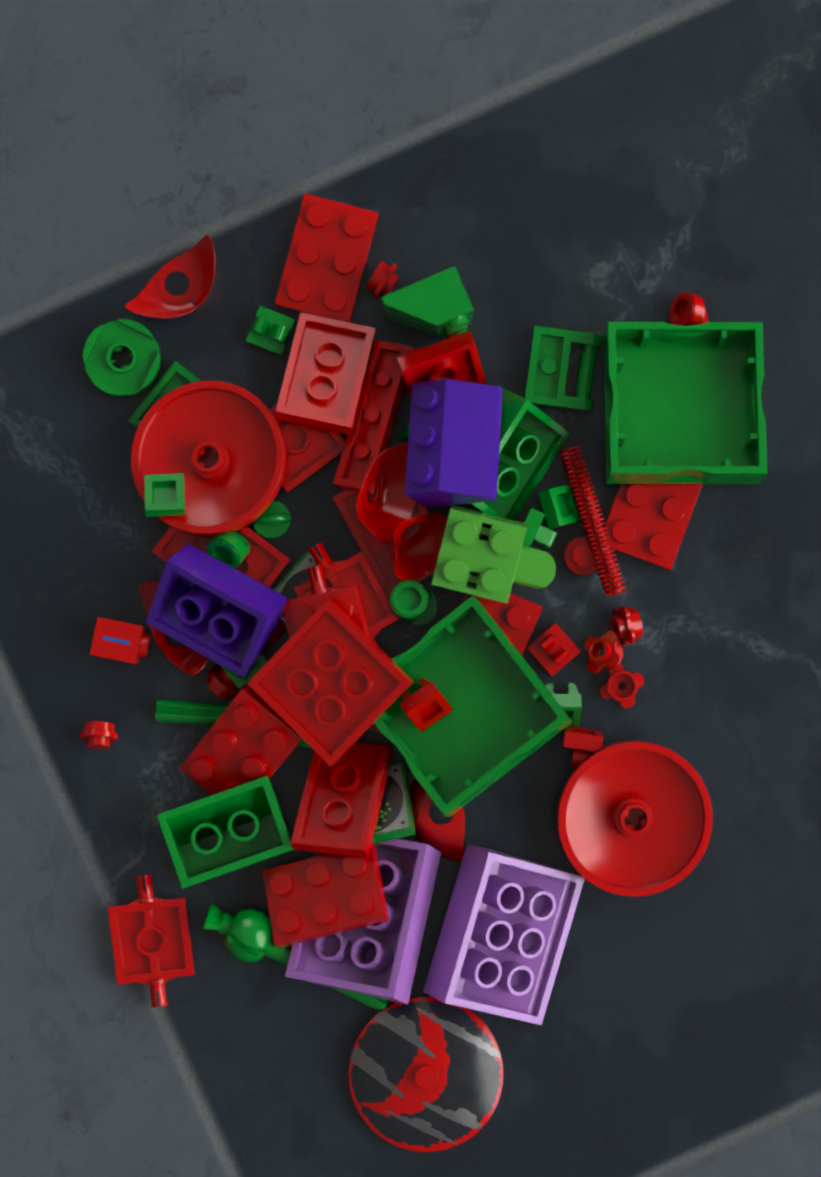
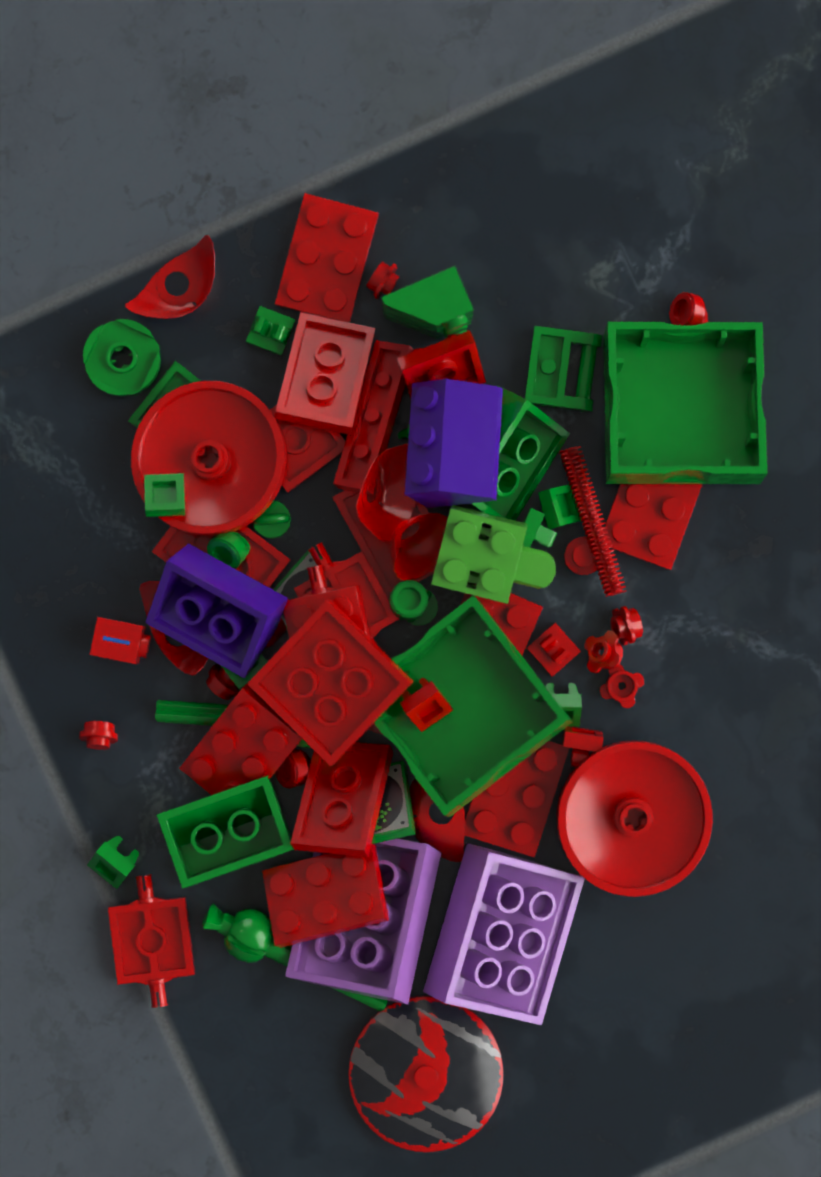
(111, 864): none -> green tile
(294, 769): none -> red tile
(518, 804): none -> red plate

